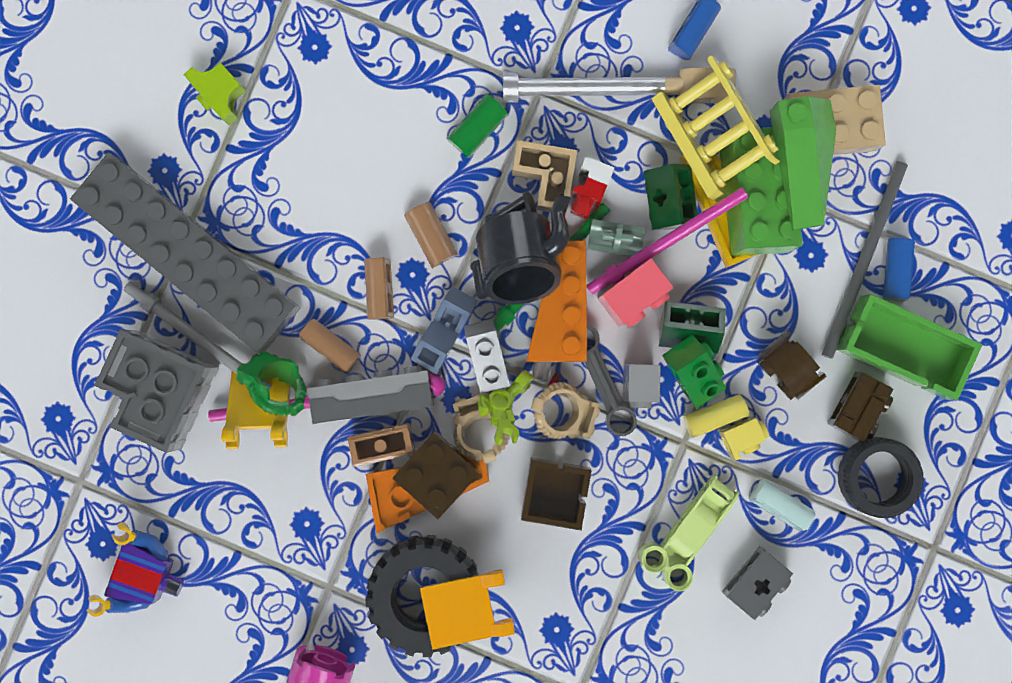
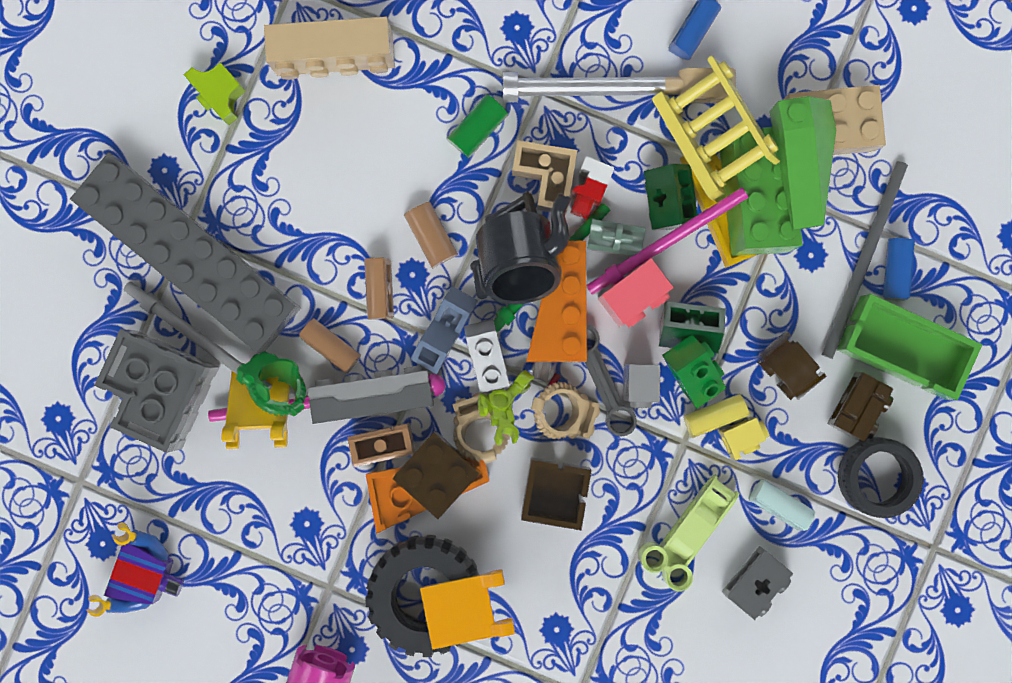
(329, 47): none -> tan brick

